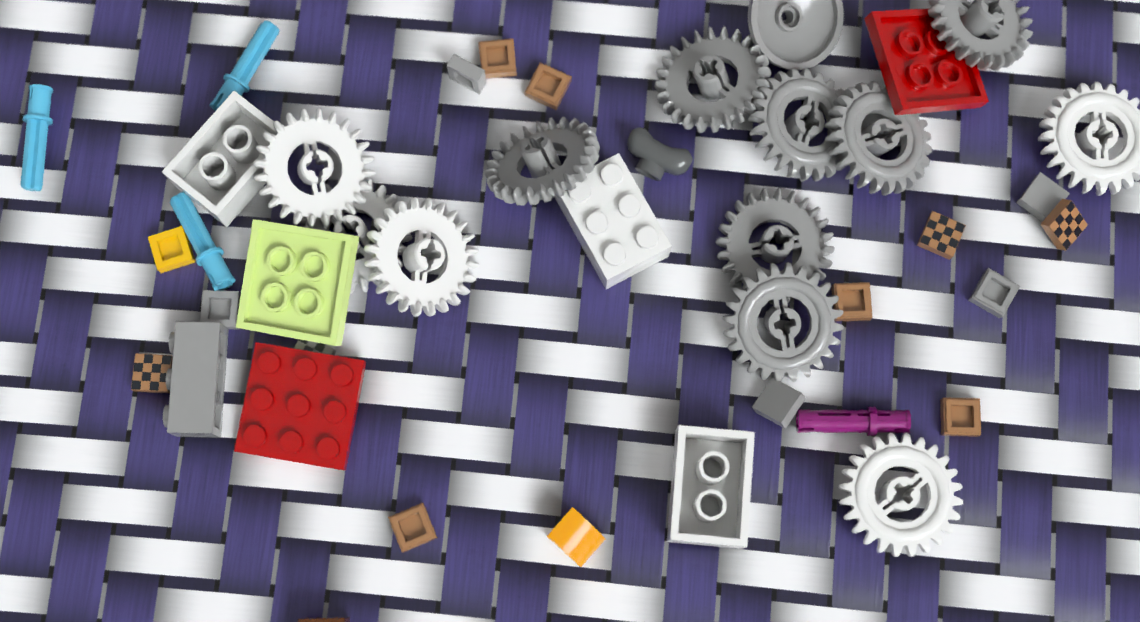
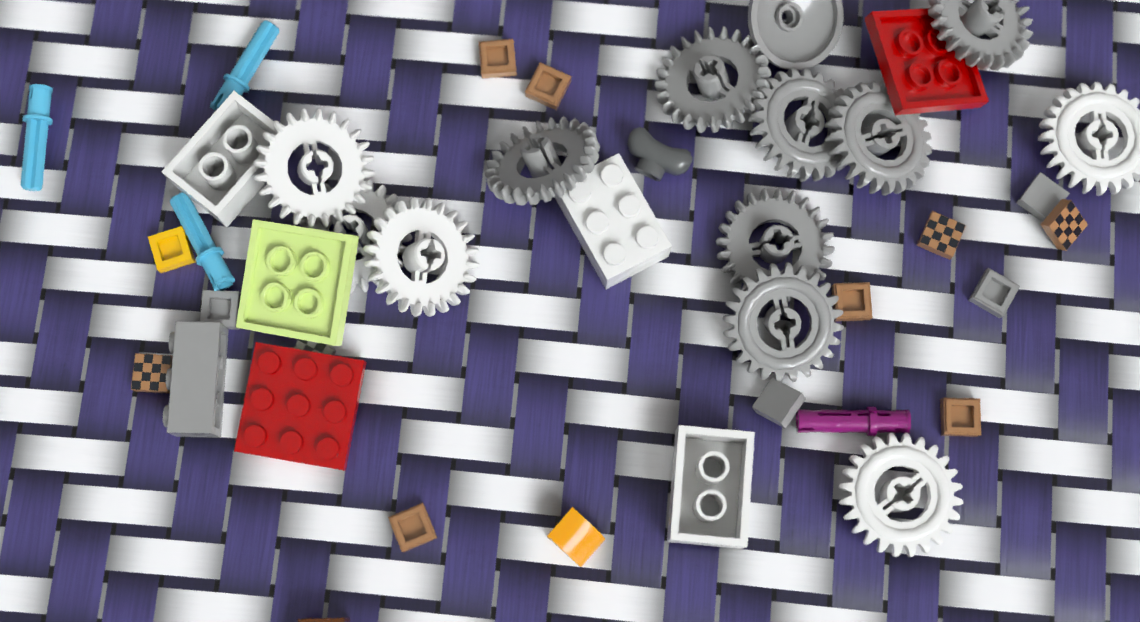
(466, 74): light grey tile -> none

